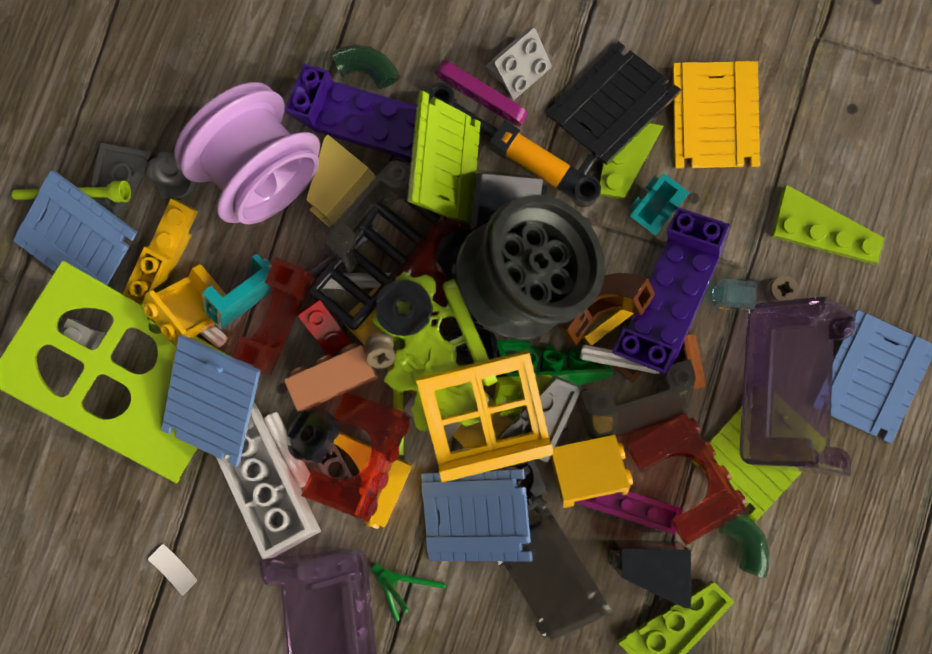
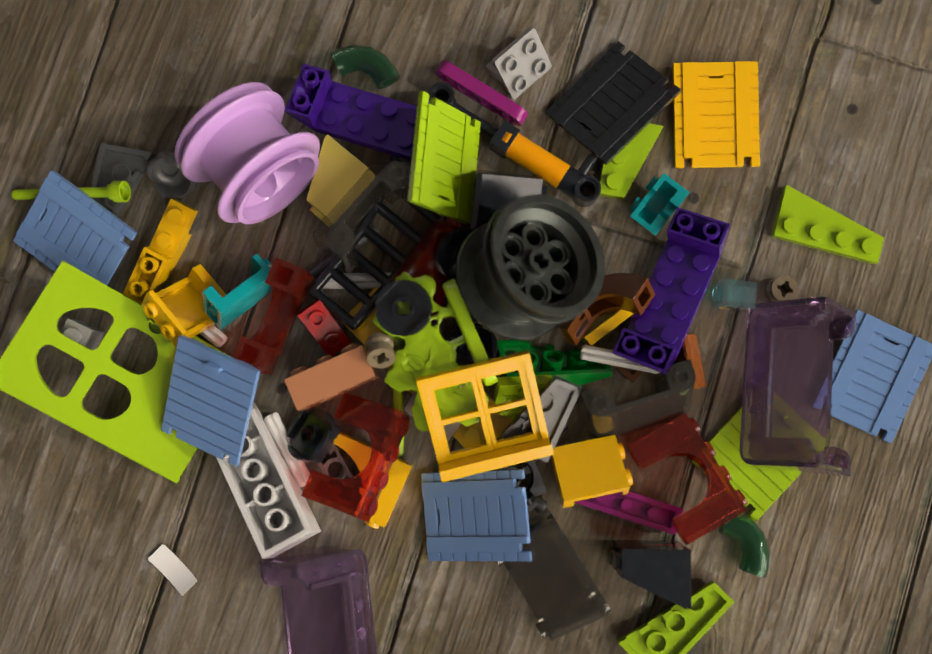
(388, 582): green plant -> none

